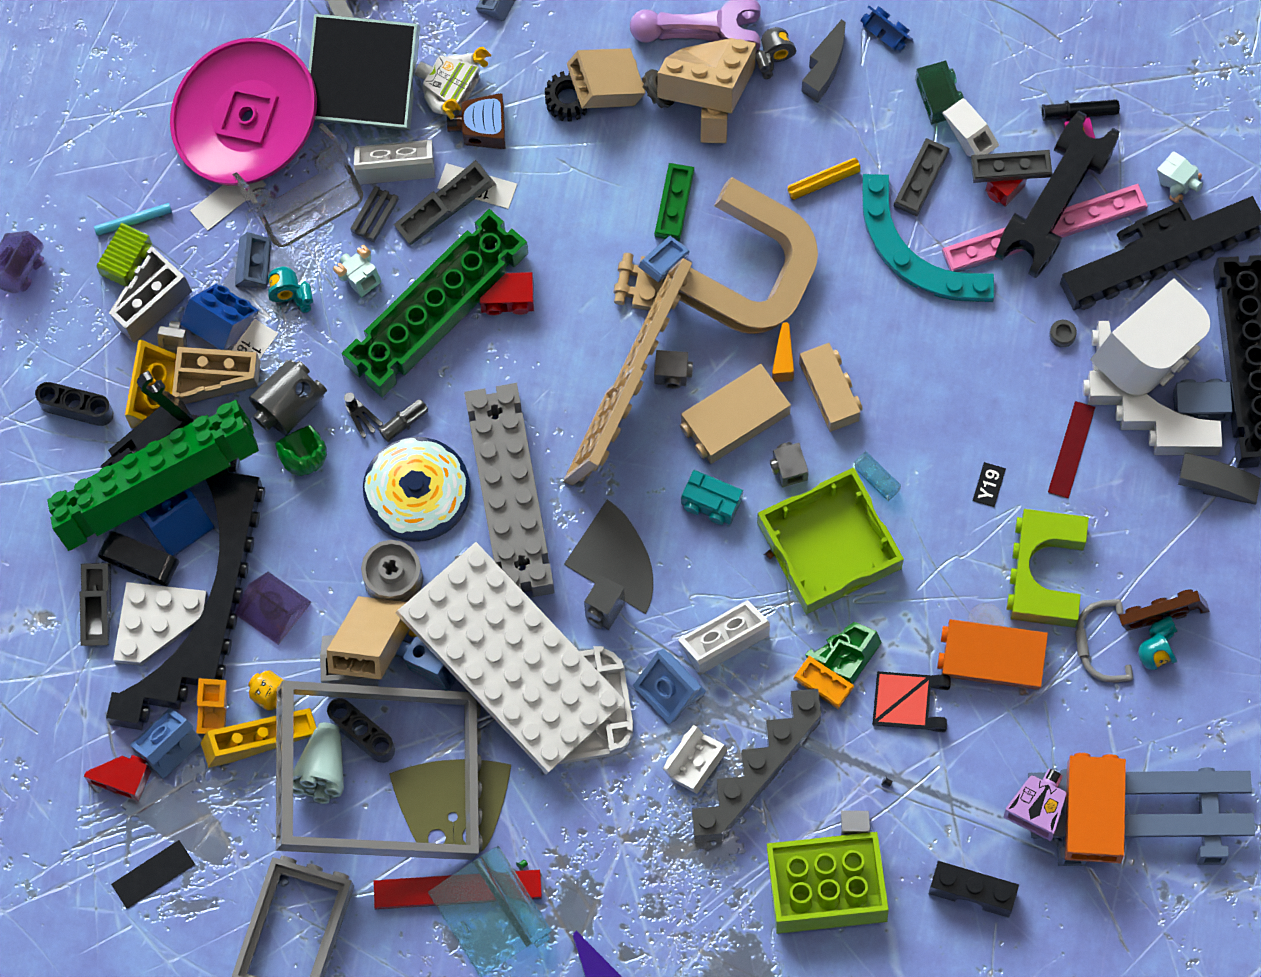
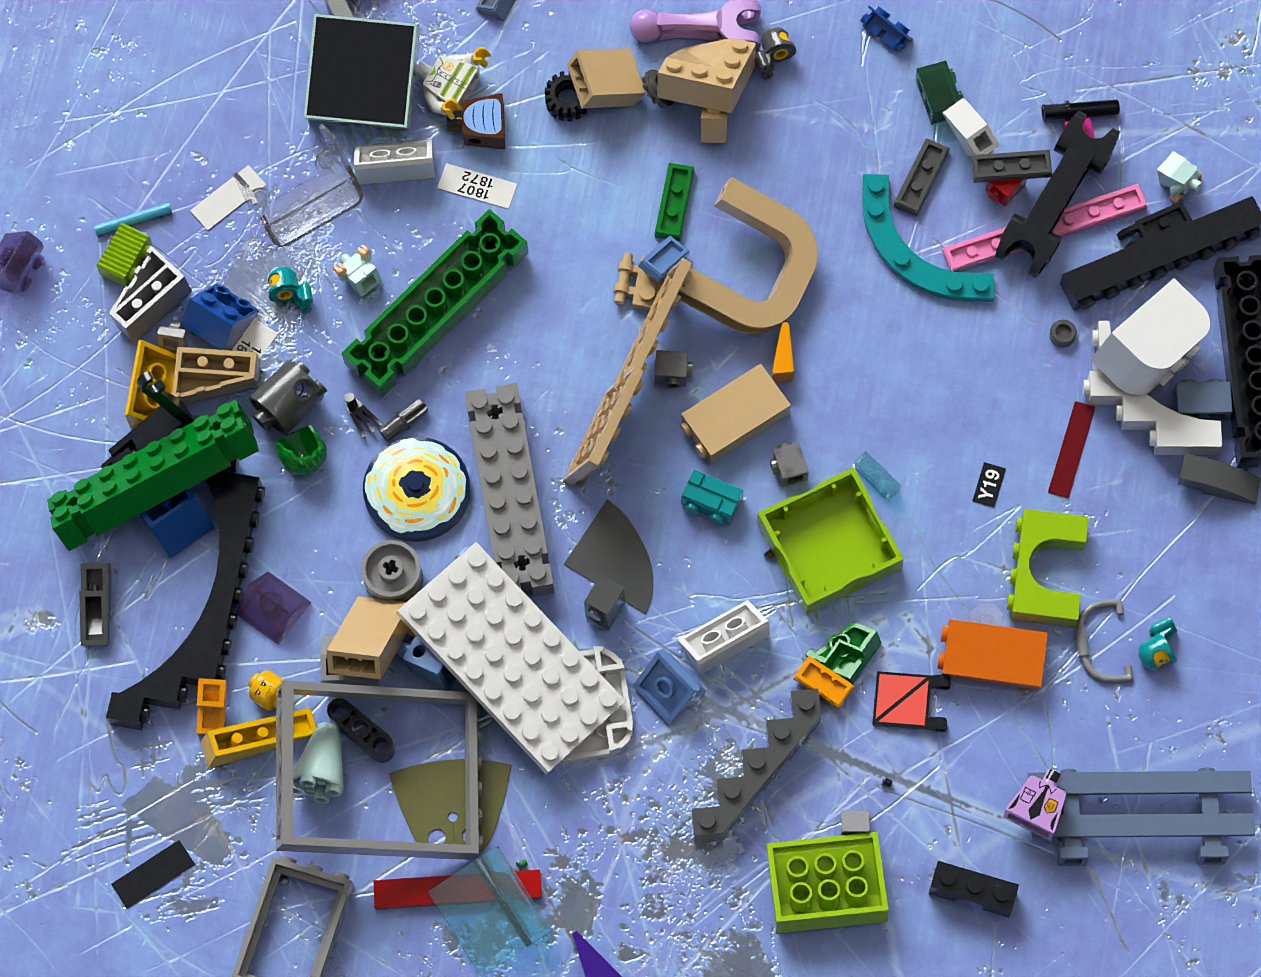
(65, 395): black beam -> none
(121, 776): red slope -> none
(138, 558): black beam -> none
(154, 619): white plate -> none
(167, 742): medium blue bracket -> none
(226, 85): dark pink dish -> none
(252, 261): sand blue slope -> none
(384, 195): dark grey tile -> none
(444, 203): dark grey slope -> none
(510, 294): red slope -> none
(694, 759): white bracket -> none
(823, 178): yellow axle -> none
(824, 63): dark grey slope -> none
(830, 386): tan brick -> none
(1095, 808): orange brick -> none
(1176, 608): reddish brown wing -> none

